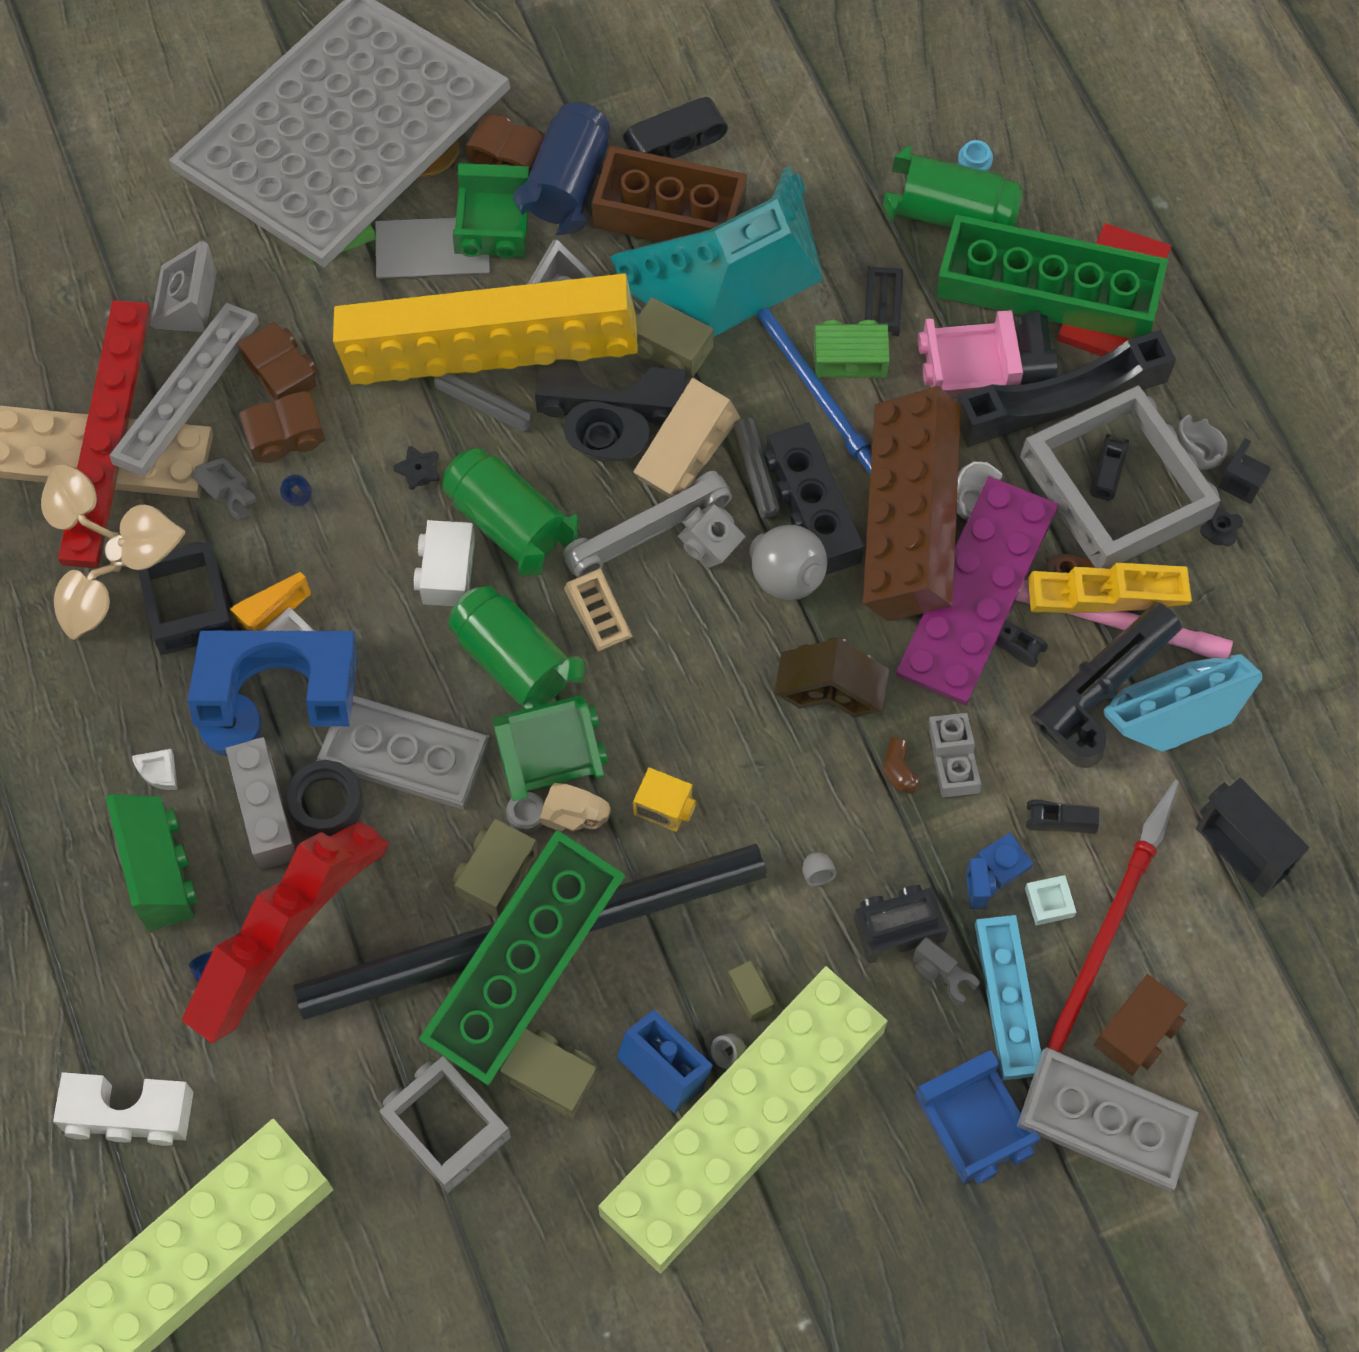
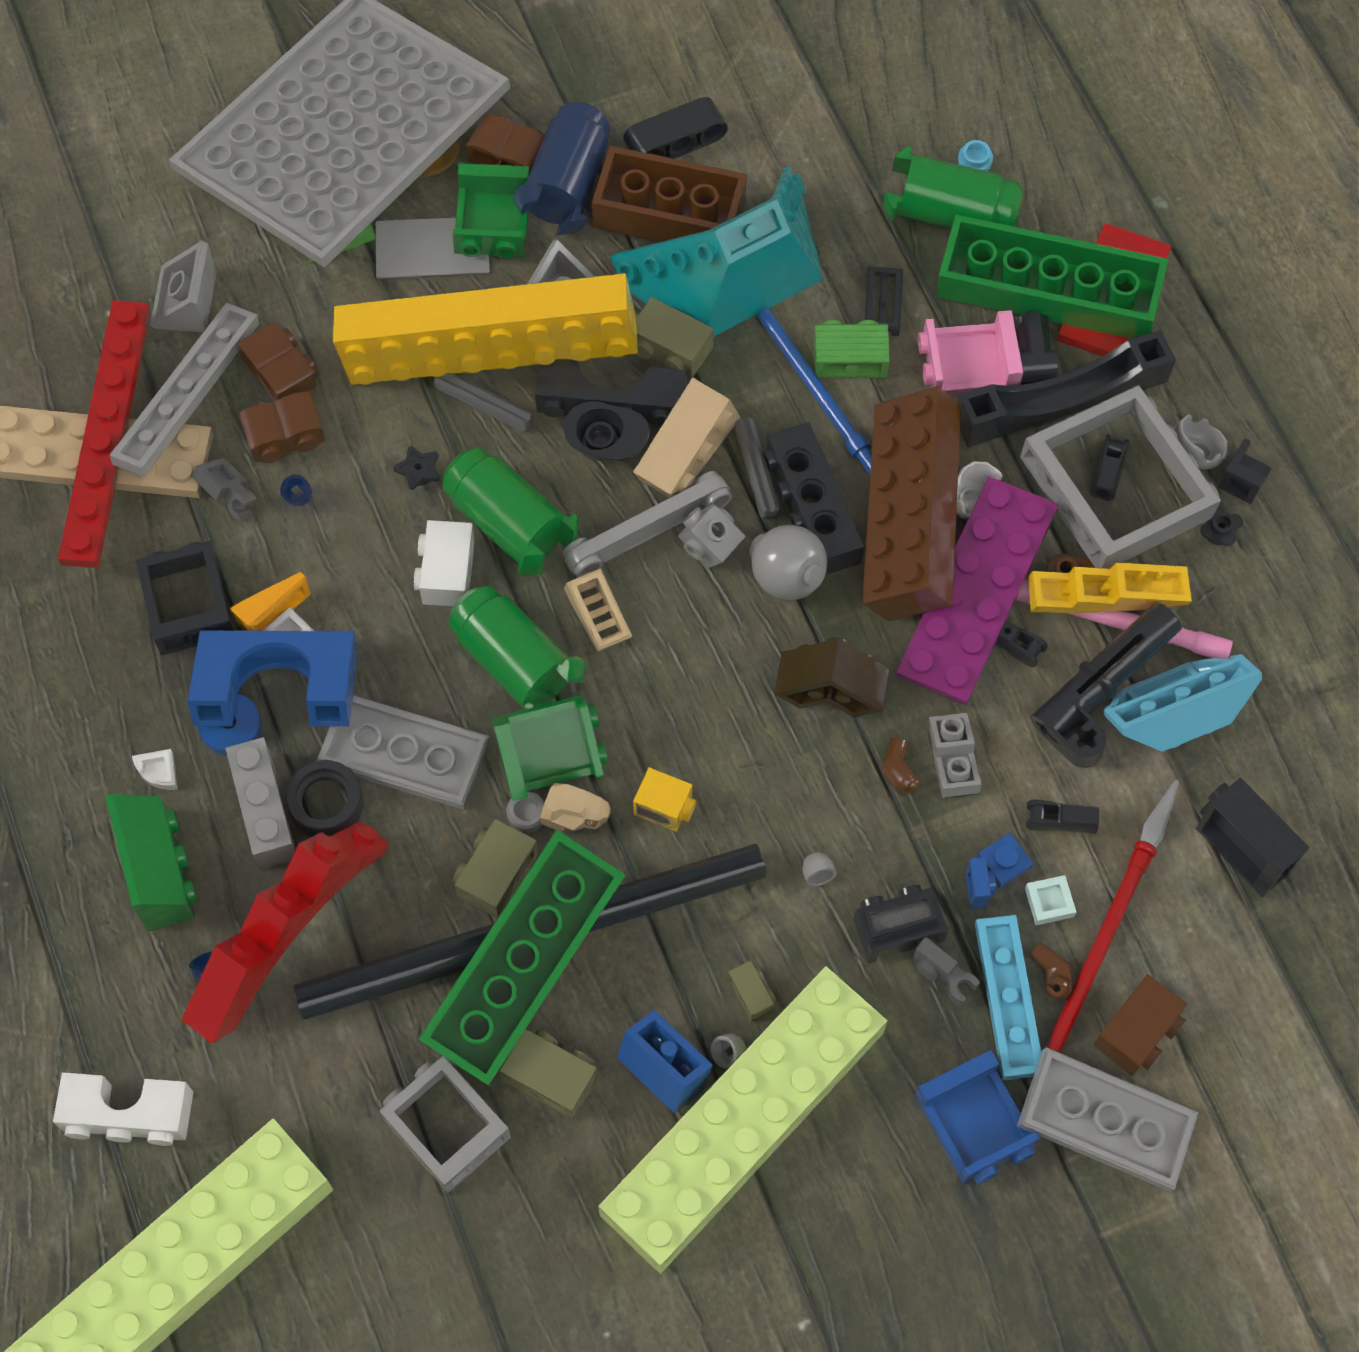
(144, 541): tan plant -> none
(1057, 971): none -> reddish brown arm

